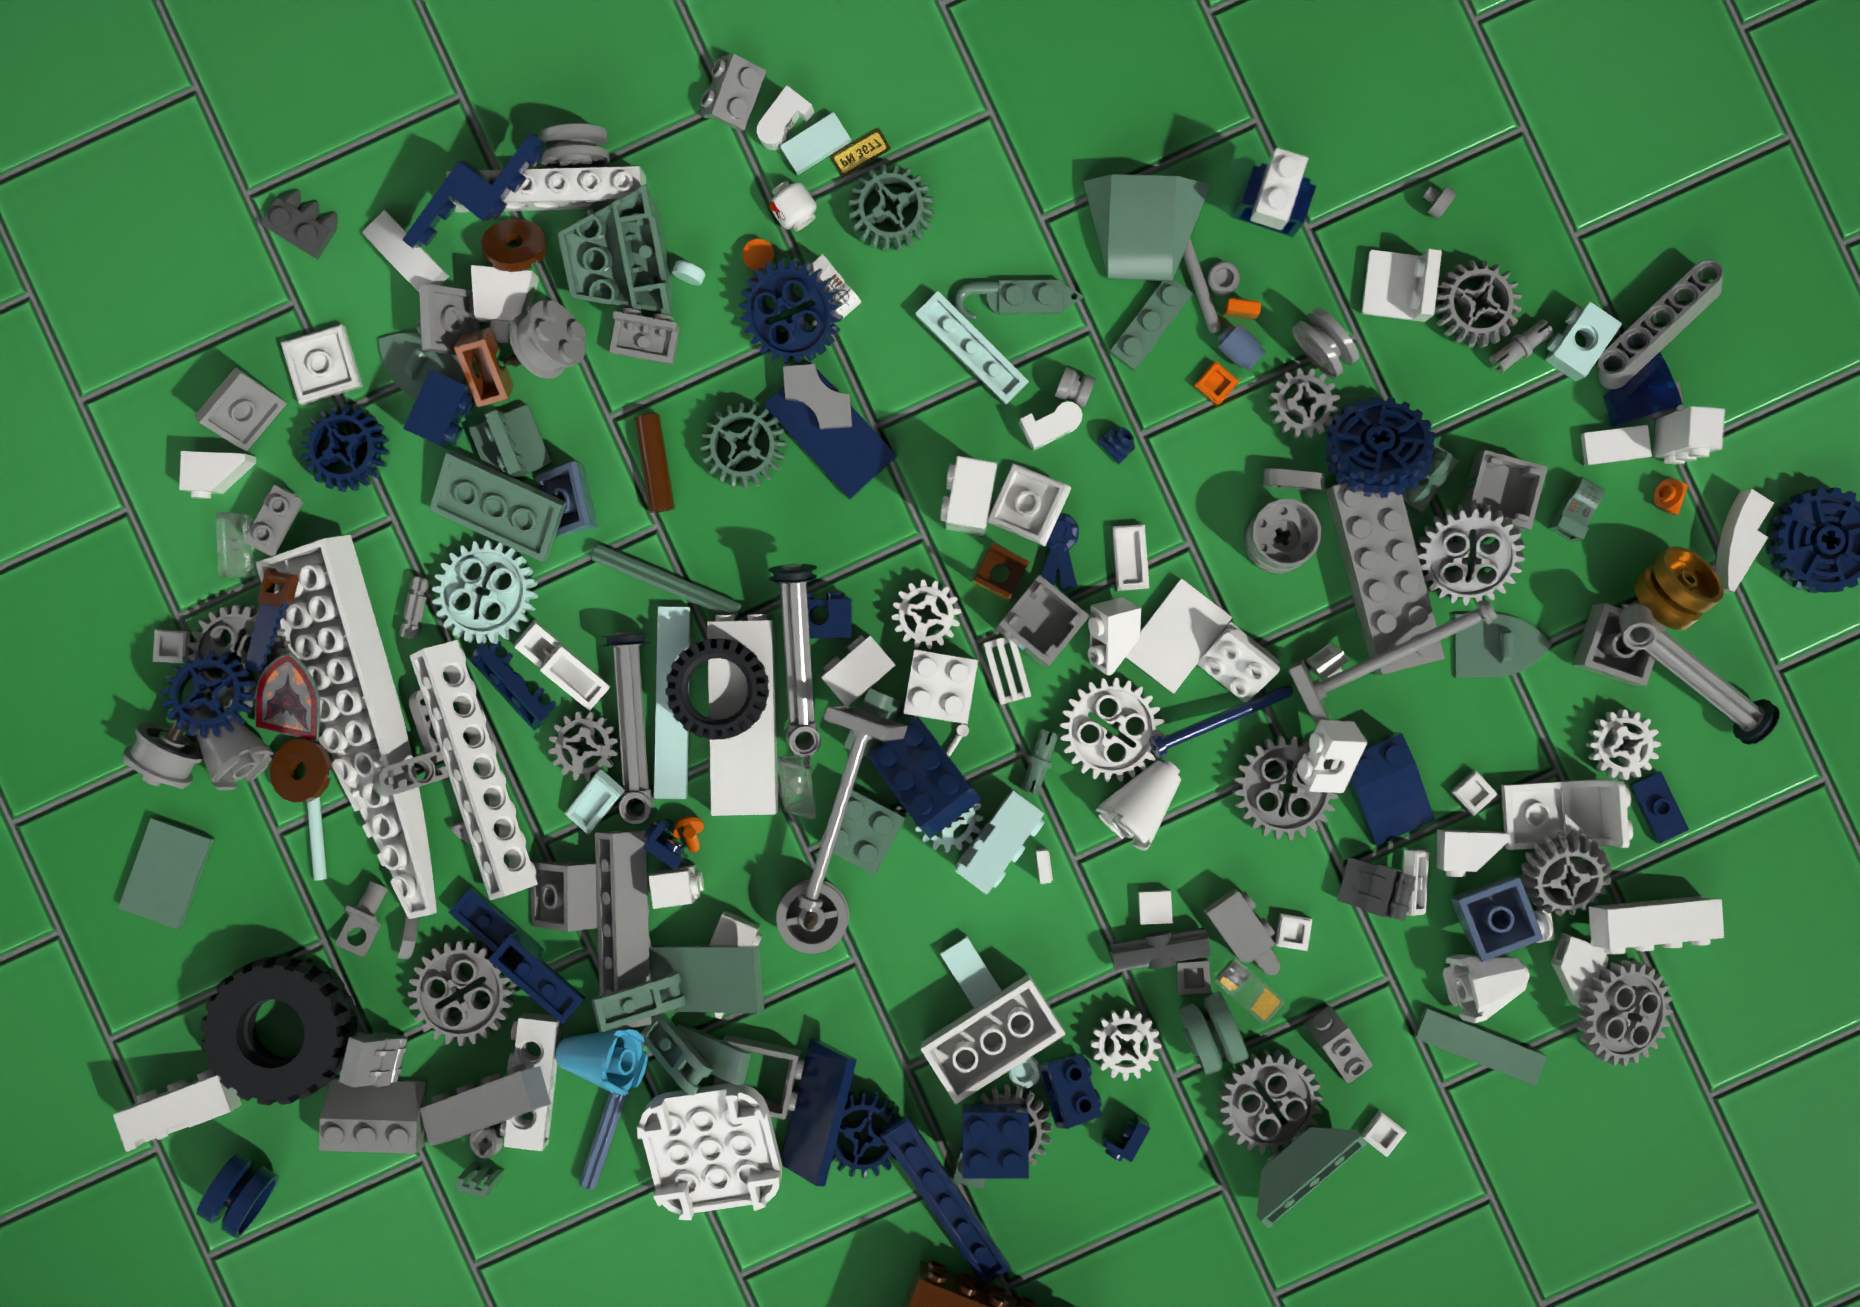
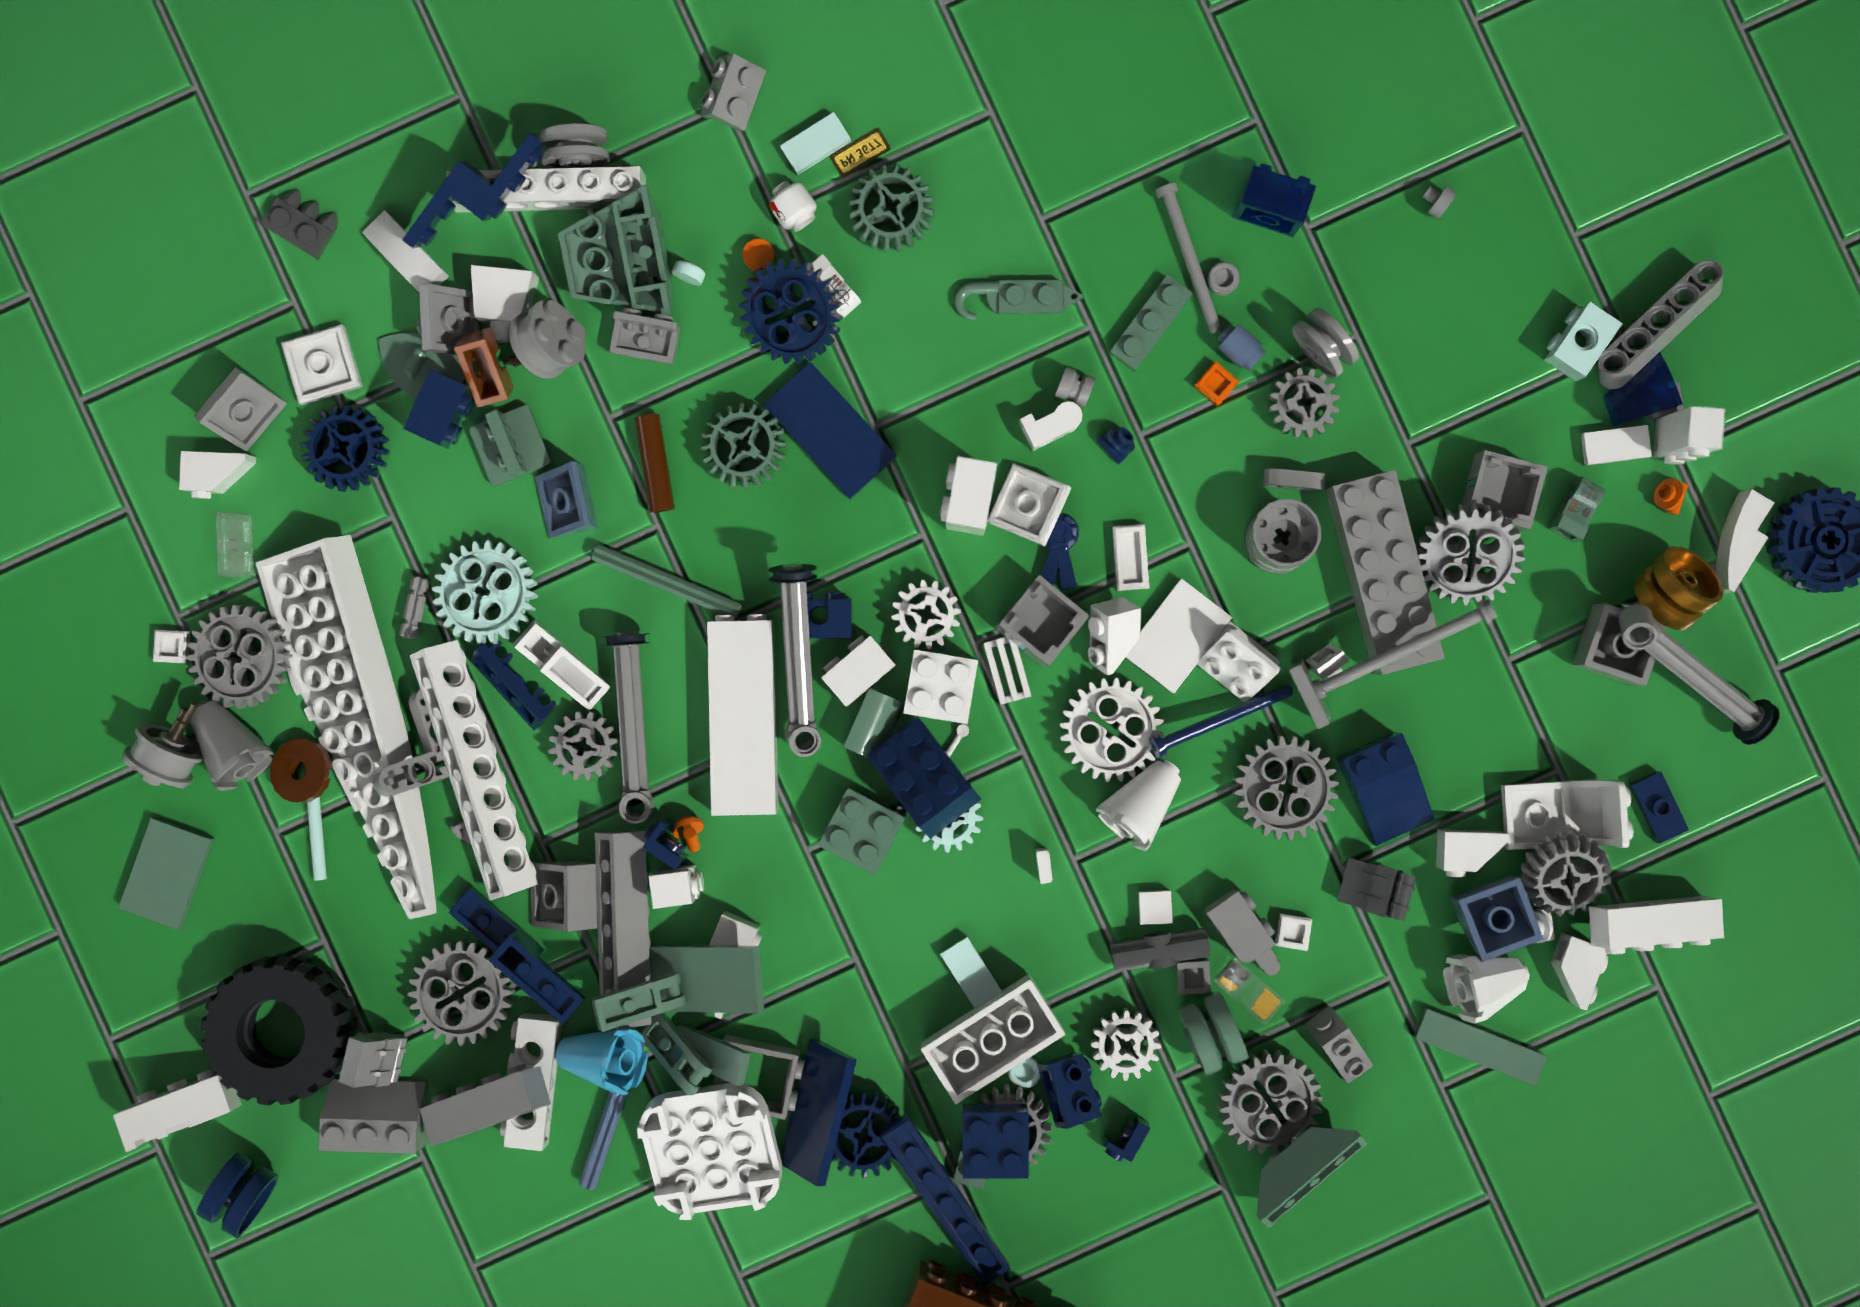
(197, 700): dark blue gear -> none
(269, 615): piece -> none
(273, 520): light grey bracket -> none
(288, 699): shield -> none
(363, 917): light grey bracket -> none
(408, 938): light grey tile -> none
(475, 1177): sand green tile -> none
(486, 1142): light grey tile -> none
(497, 506): sand green plate -> none
(509, 232): reddish brown tile -> none
(594, 801): light aqua tile -> none
(670, 736): light aqua tile -> none
(678, 689): black tyre -> none
(781, 117): white leg -> none
(797, 785): clear slope -> none
(805, 386): light grey tile -> none
(817, 930): light grey wheel -> none
(864, 727): light grey tile -> none
(971, 347): light aqua plate -> none
(1000, 842): light aqua wedge -> none
(1015, 565): reddish brown piece -> none
(1039, 761): sand green pin -> none
(1144, 222): sand green wedge -> none
(1242, 308): orange tile -> none
(1279, 189): white brick -> none
(1329, 745): white brick -> none
(1379, 447): dark blue piece -> none
(1383, 1133): white tile -> none
(1401, 285): white bracket -> none
(1416, 864): white tile -> none
(1441, 467): sand green tile -> none
(1473, 792): white tile -> none
(1489, 308): light grey gear -> none
(1497, 648): sand green shield -> none
(1521, 346): light grey pin -> none
(1624, 1012): light grey gear -> none
(1630, 755): white gear -> none

